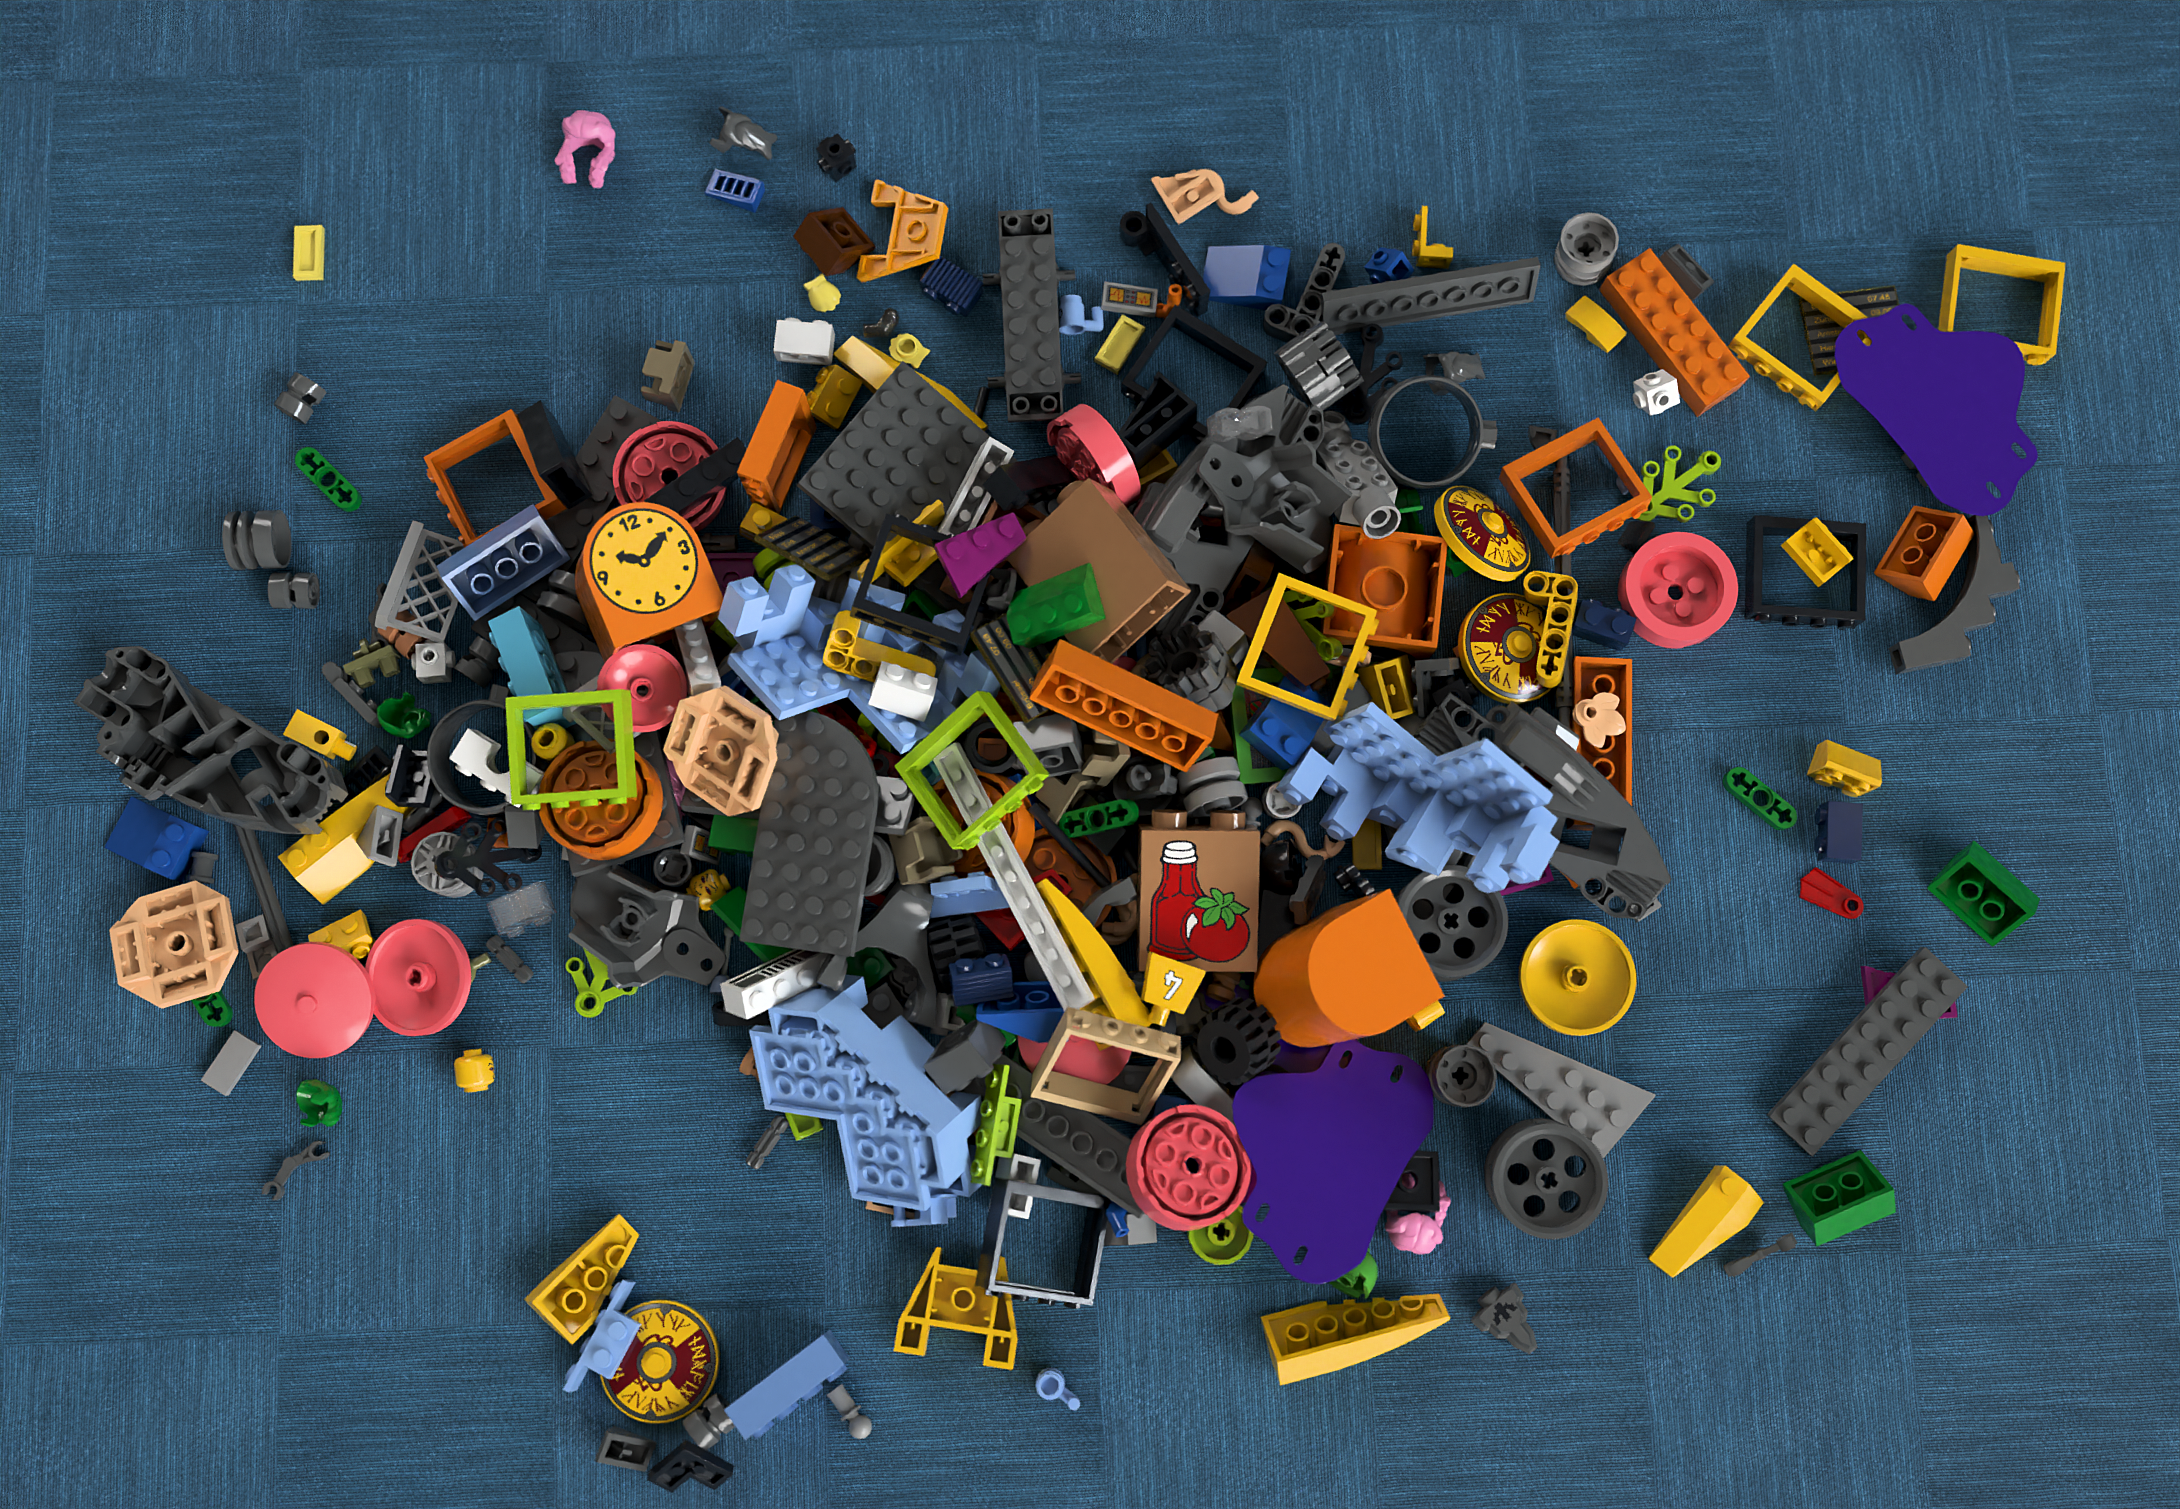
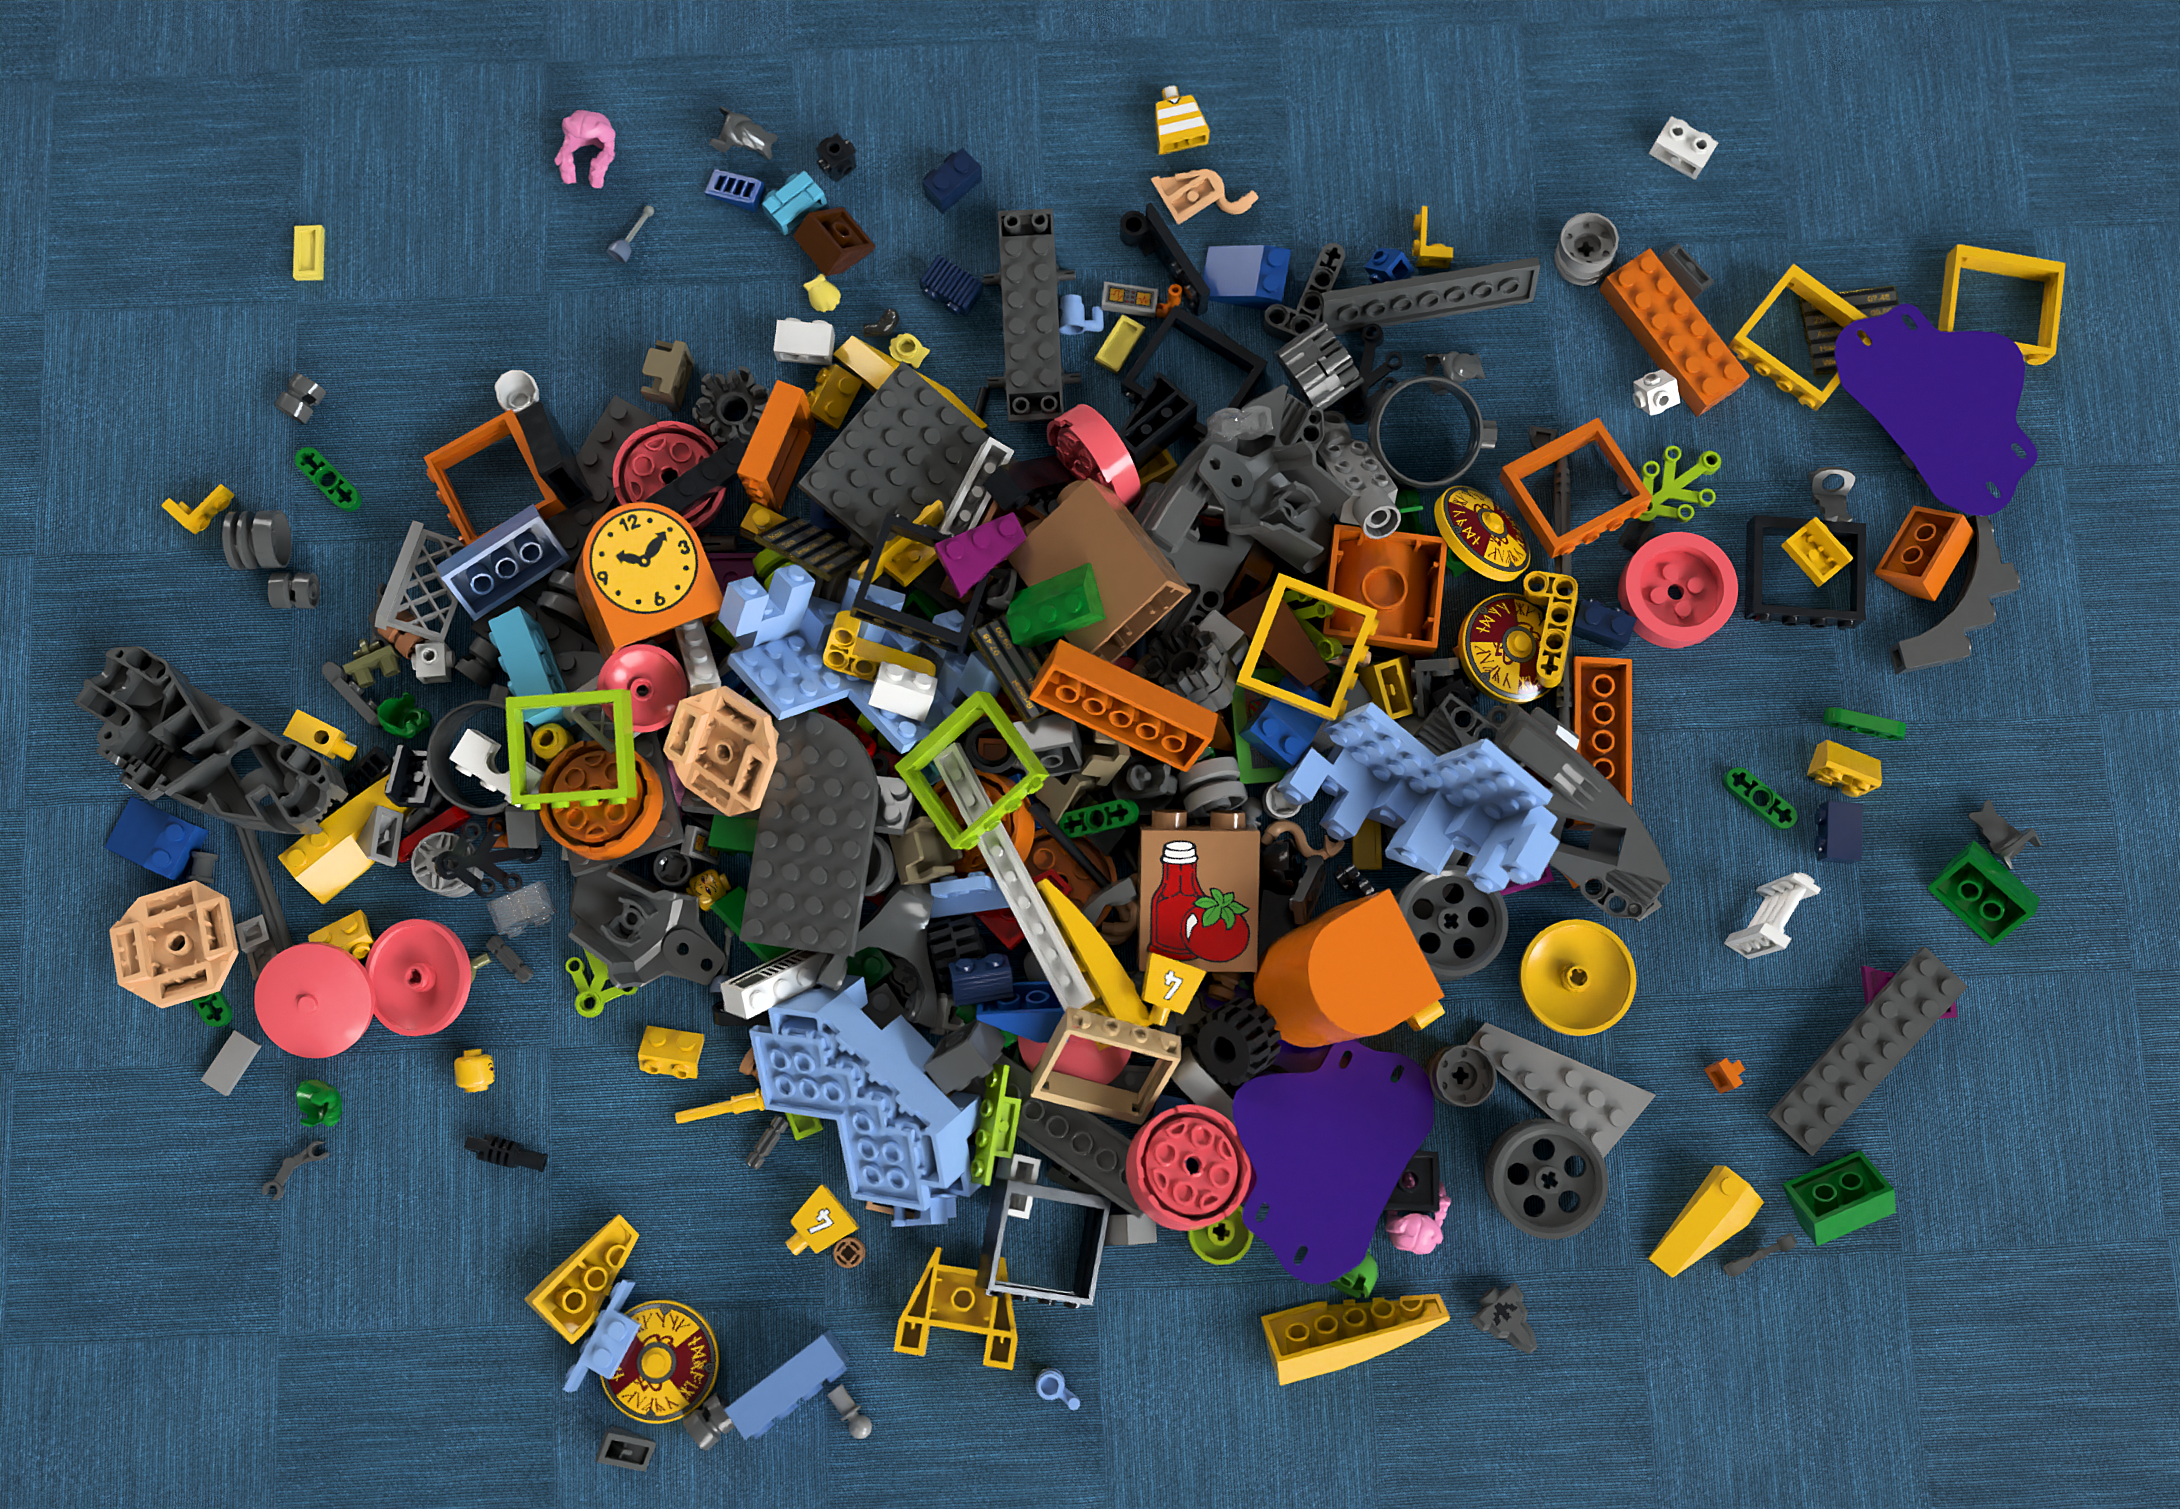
(202, 515): none -> yellow bracket
(505, 1153): none -> black hinge
(516, 391): none -> white hair
(620, 249): none -> hinge
(670, 1052): none -> yellow bracket
(690, 1462): black plate -> none
(724, 397): none -> dark grey piece
(737, 1105): none -> yellow pin
(793, 202): none -> medium azure brick
(820, 1222): none -> yellow torso
(854, 1252): none -> medium nougat wheel
(914, 233): light orange wing -> none
(952, 180): none -> dark blue brick
(1115, 1217): blue arm -> none
(1179, 122): none -> yellow torso
(1597, 323): yellow slope -> none
(1603, 718): light nougat plate -> none
(1683, 147): none -> white brick
(1725, 1074): none -> orange tile
(1766, 930): none -> white fence
(1829, 894): red piece -> none
(1831, 501): none -> dark grey hair
(1864, 724): none -> green beam
(2002, 839): none -> dark grey hair

